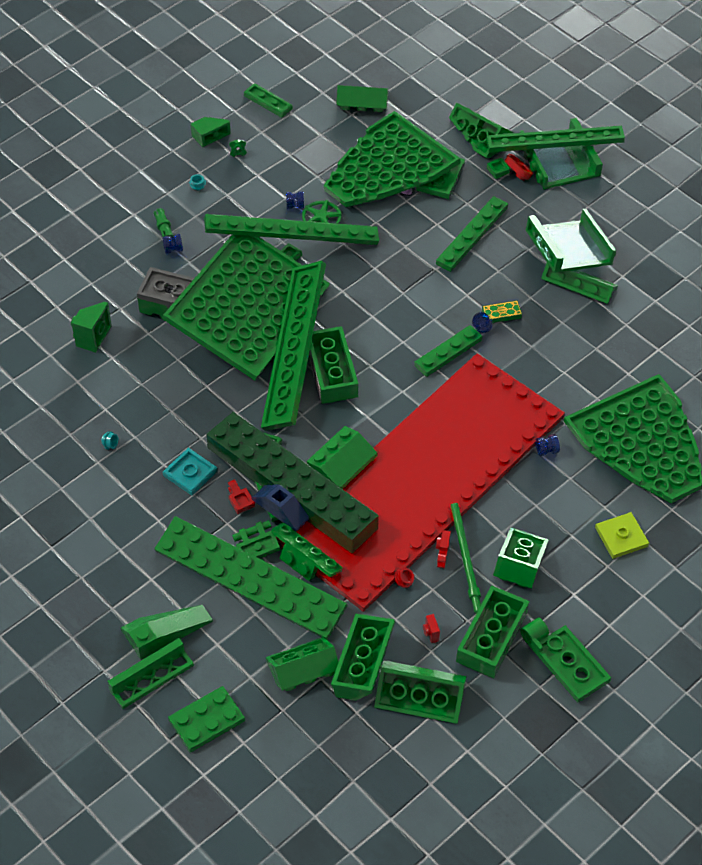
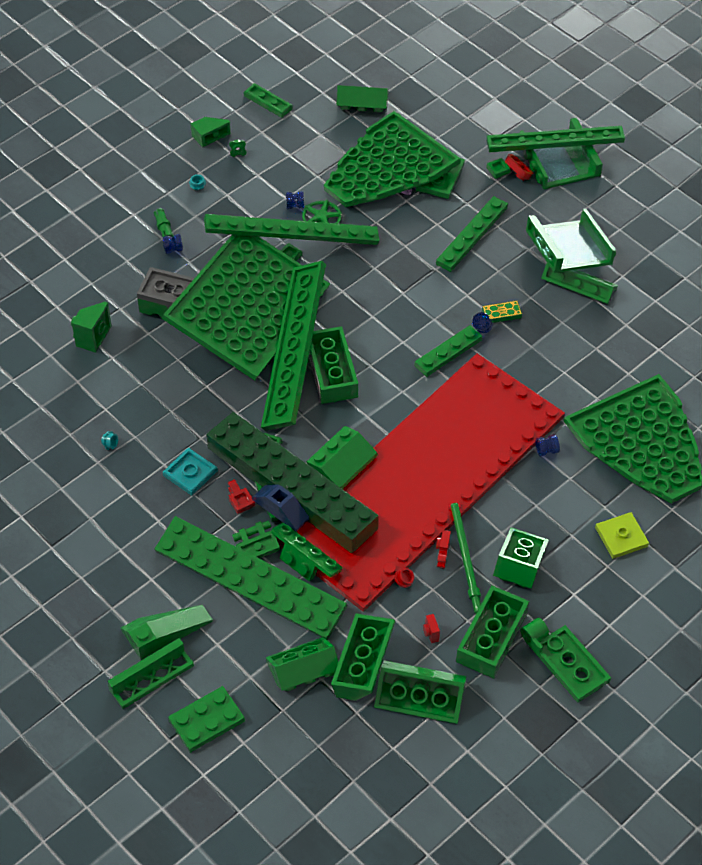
(476, 128): green wedge -> none

